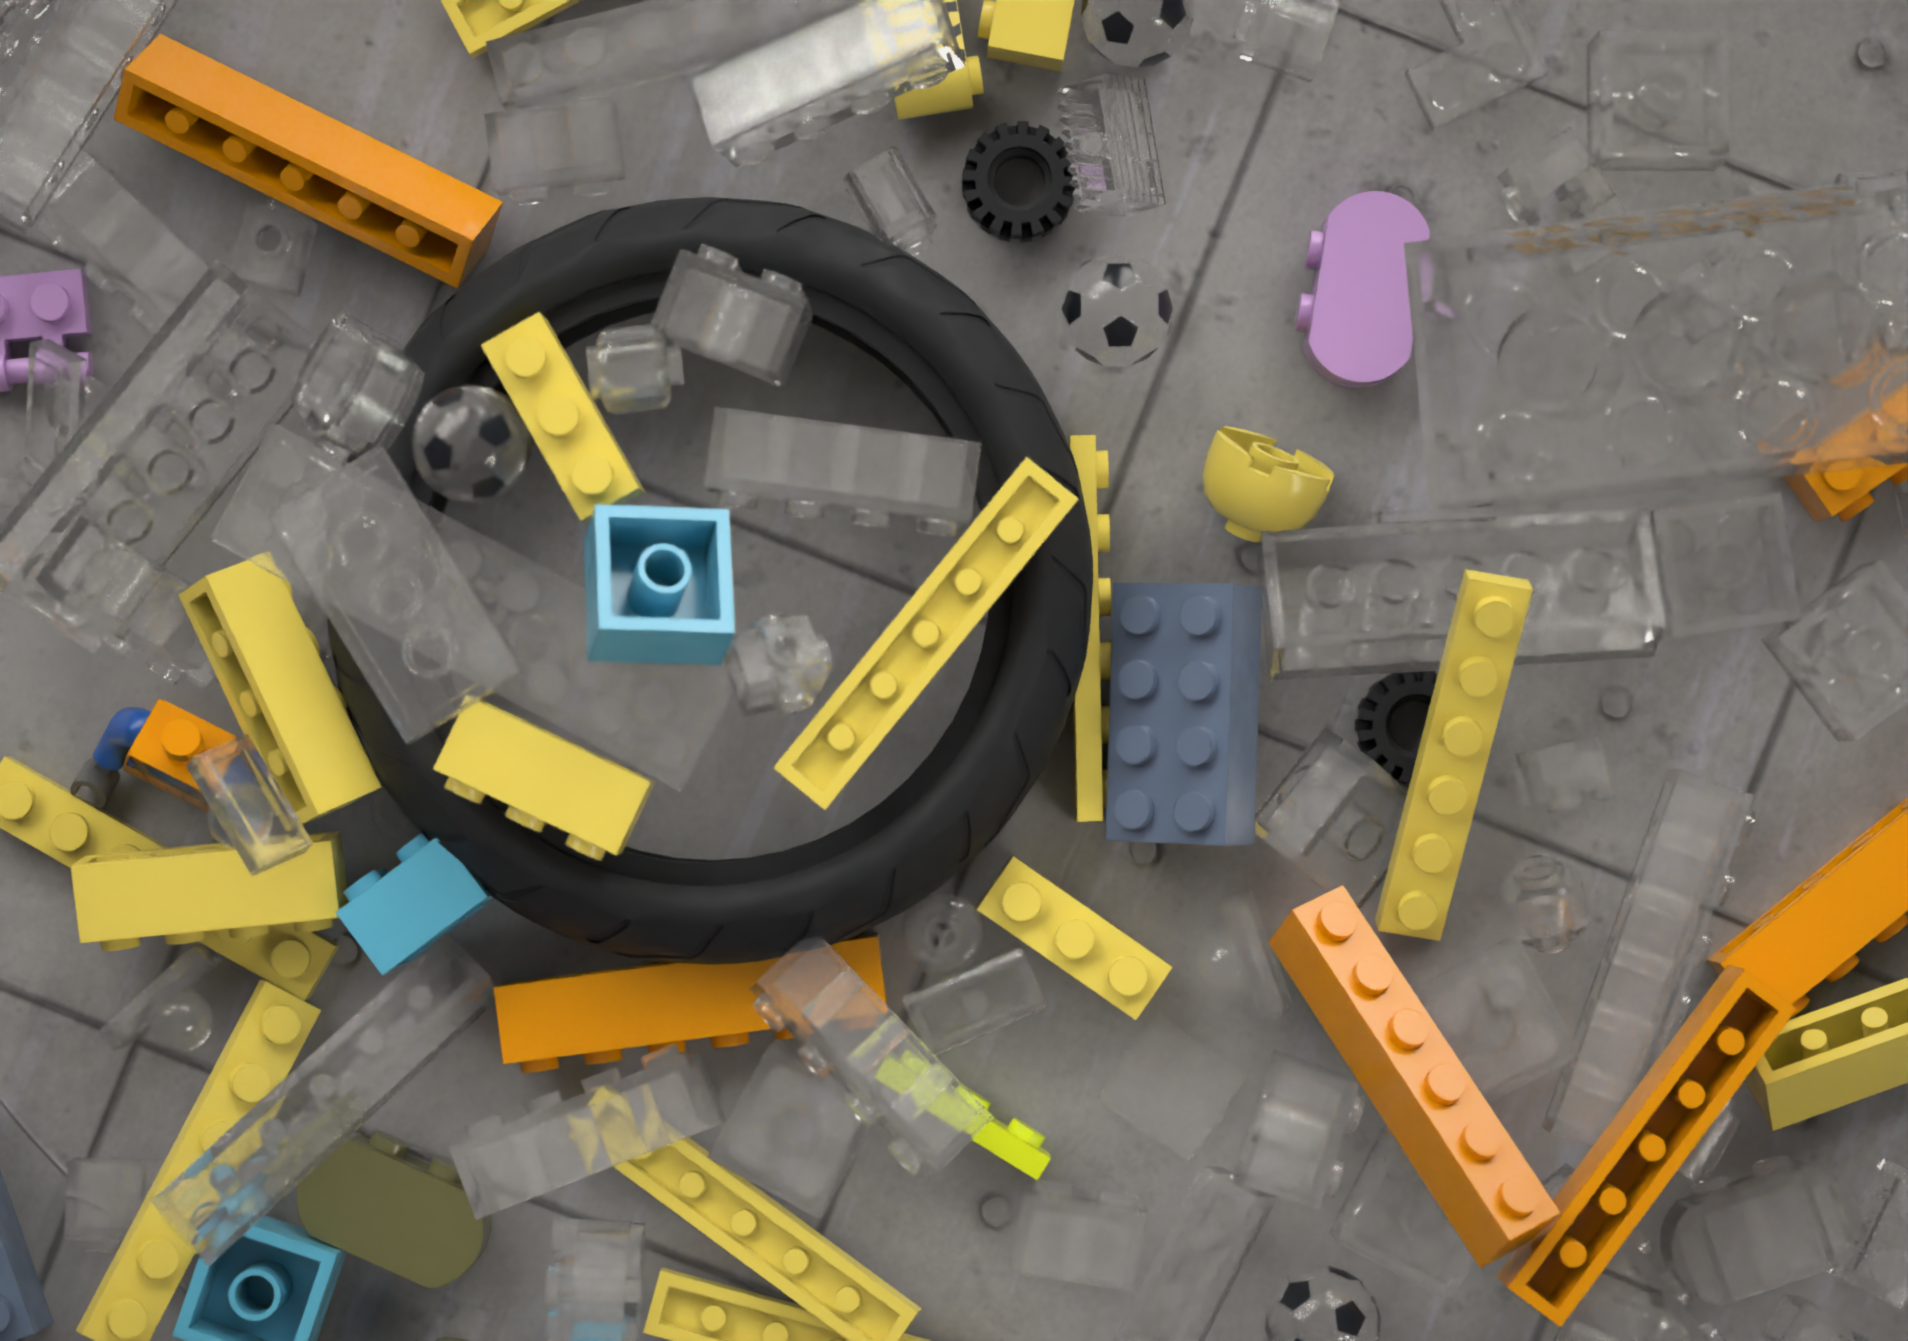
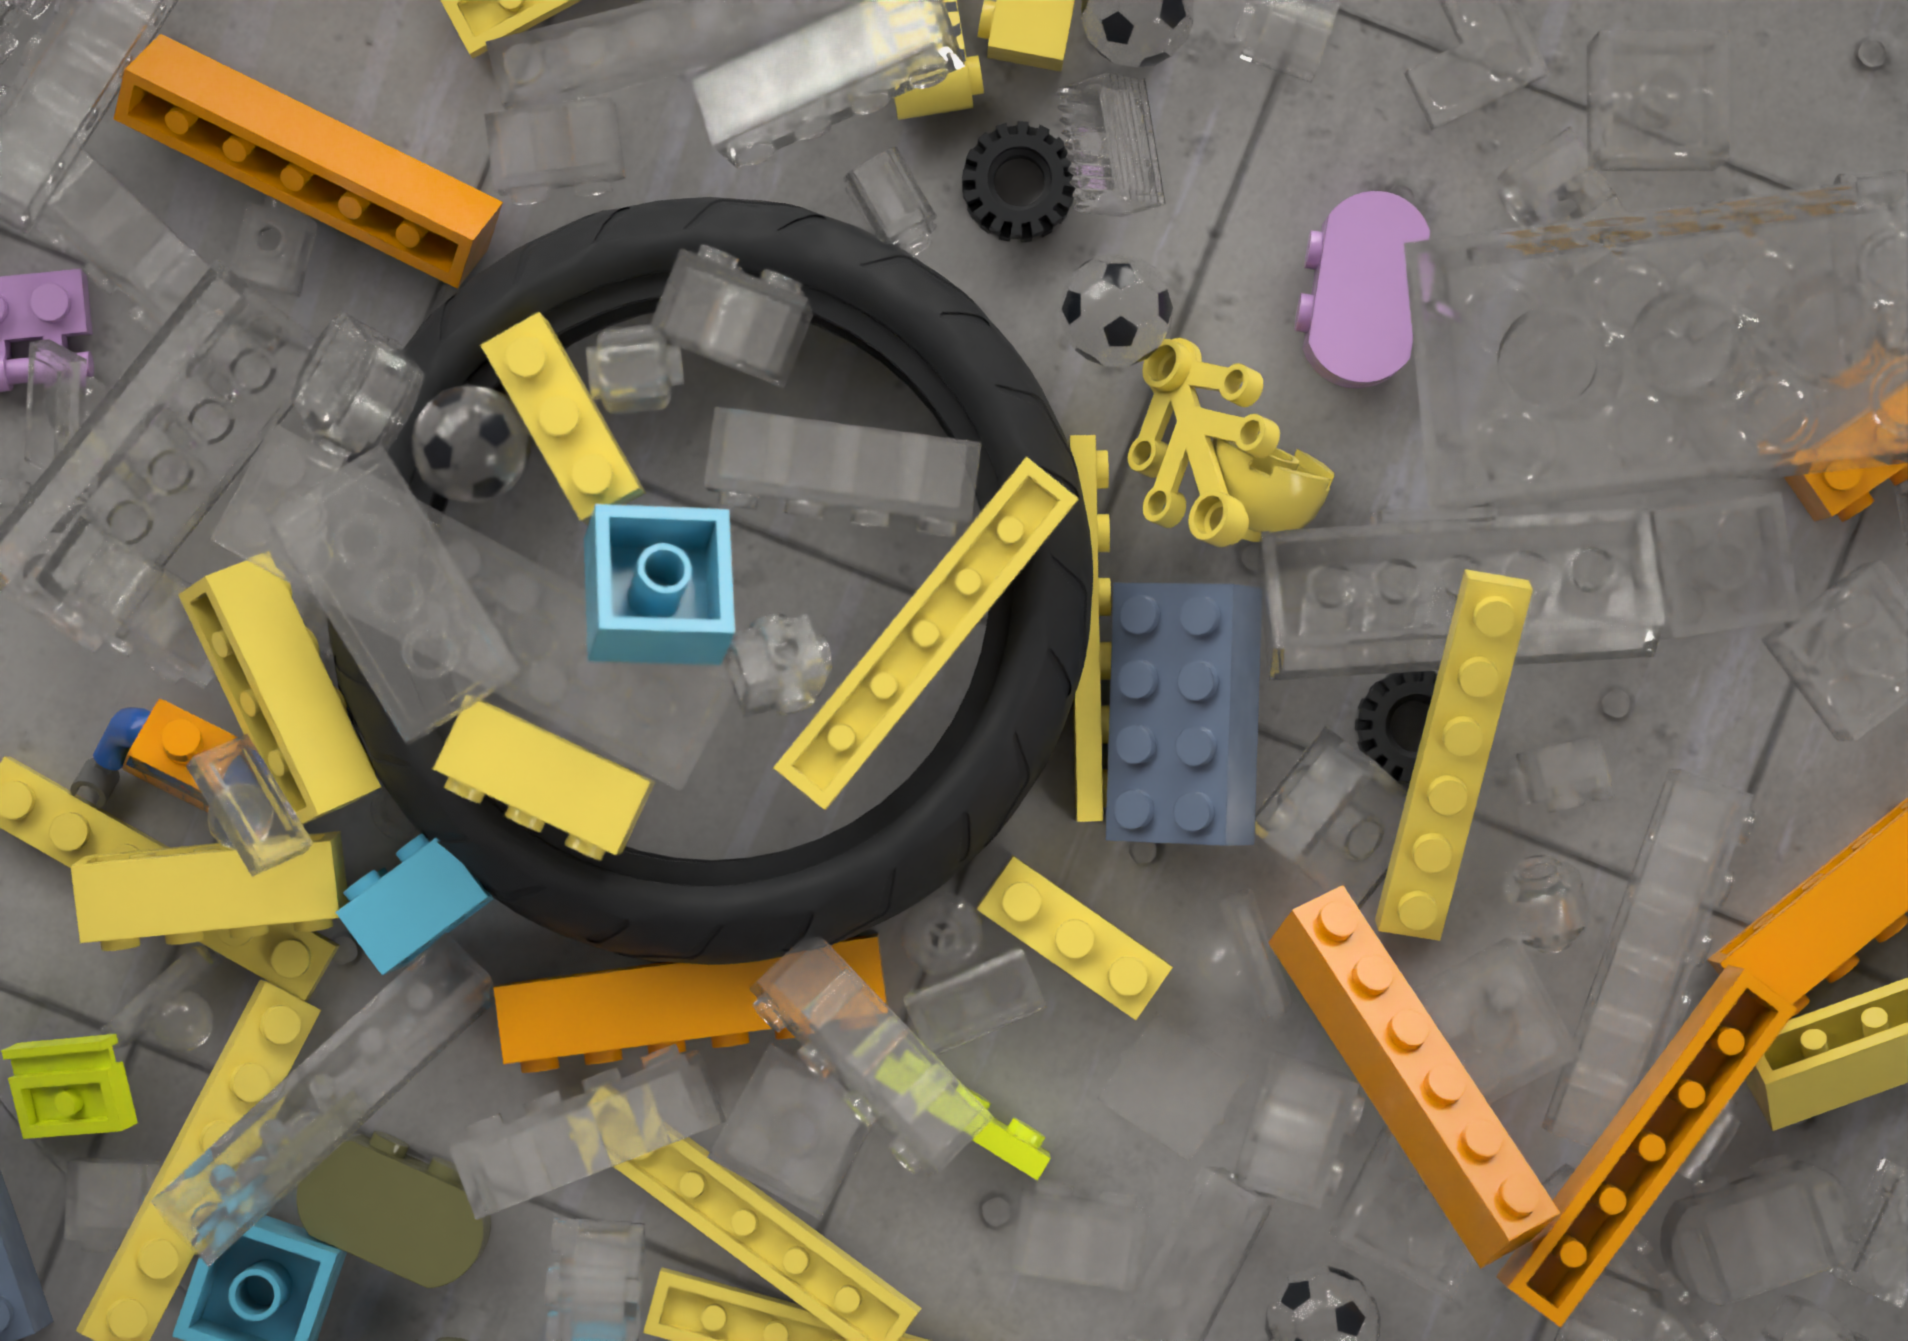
(69, 1087): none -> neon yellow plate
(1173, 376): none -> light yellow plant

